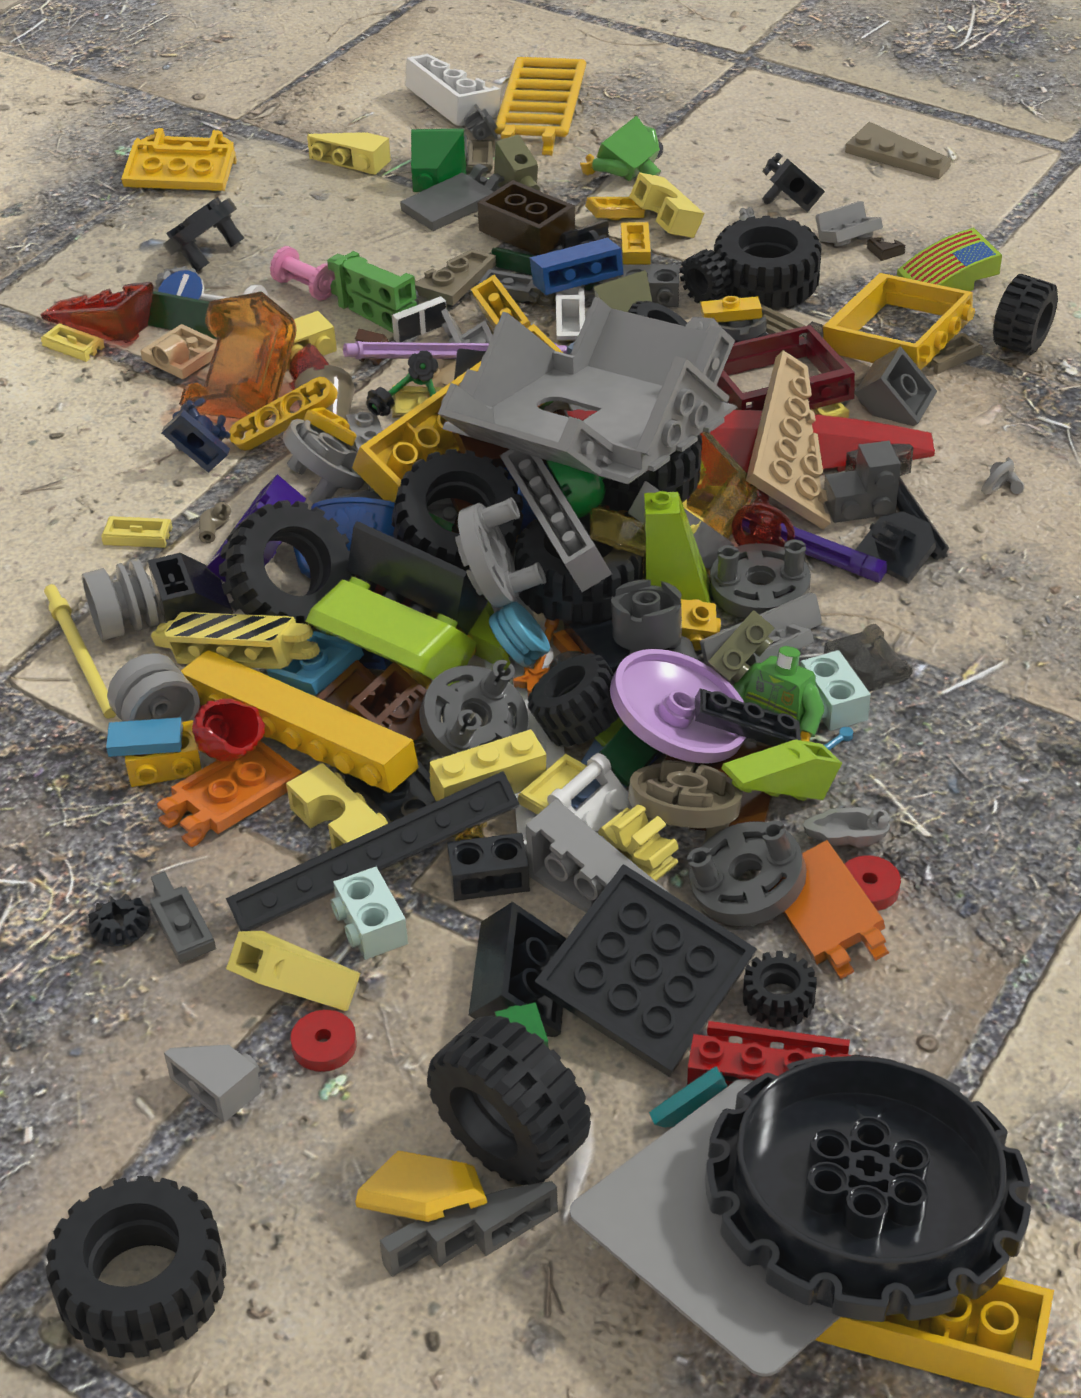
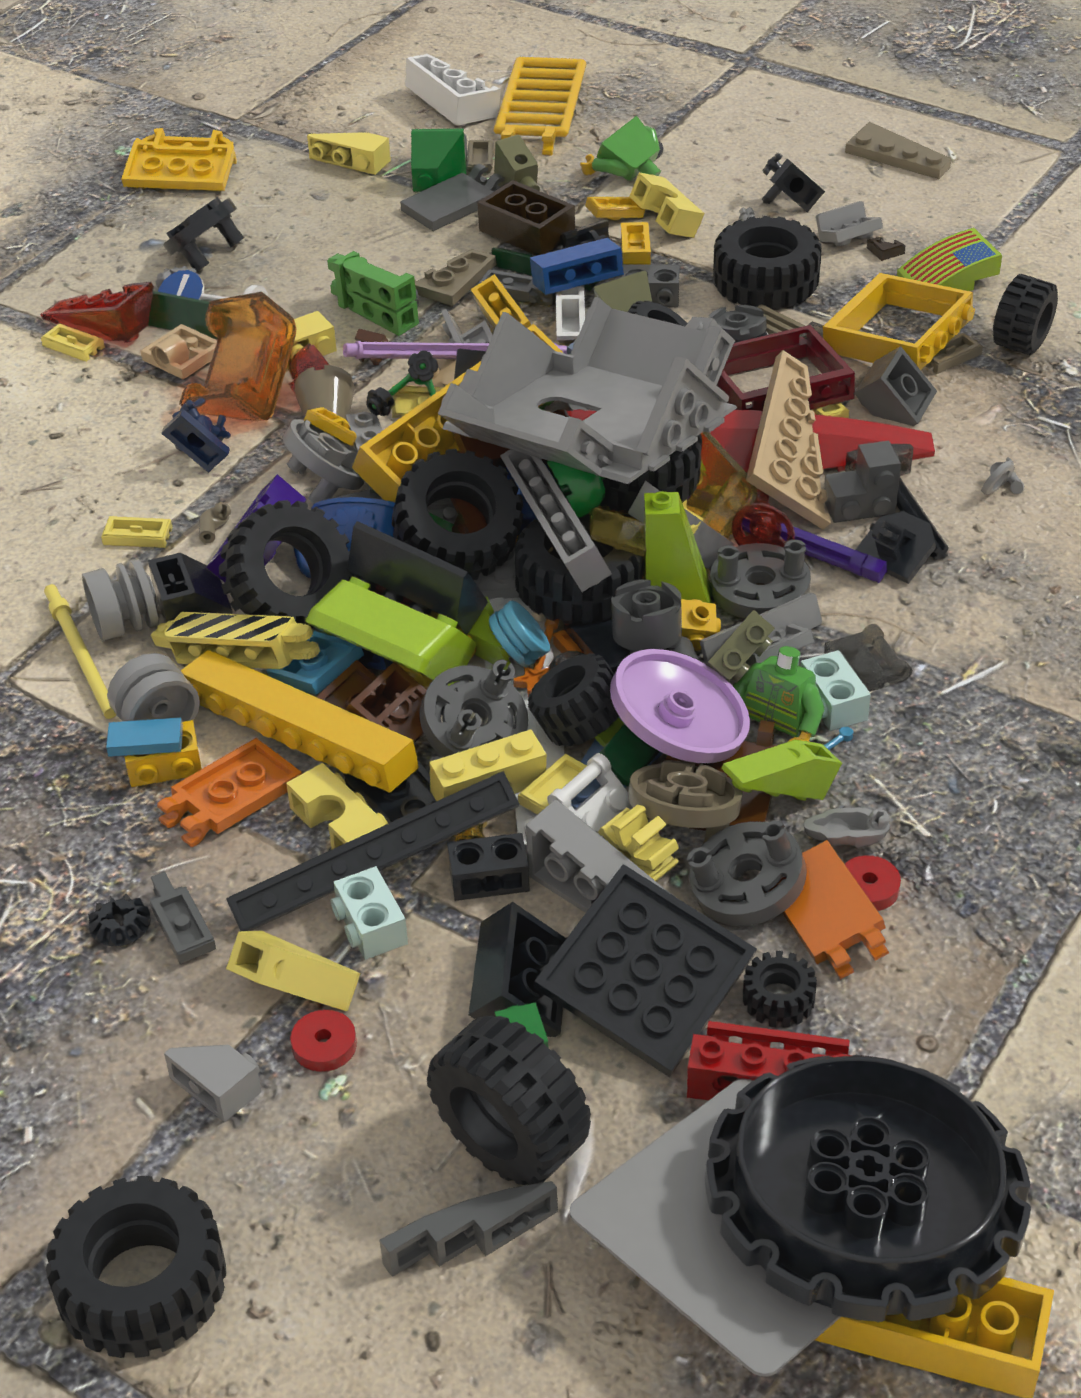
(227, 729): red hair -> none
(281, 408): yellow beam -> none
(288, 266): bright pink hose -> none
(418, 319): black tile -> none
(420, 1187): yellow tile -> none
(481, 124): dark grey hinge -> none
(488, 556): light grey piece -> none
(688, 1099): teal tile -> none
(705, 276): black tyre -> none
(732, 309): yellow plate -> none
(745, 718): black tile -> none

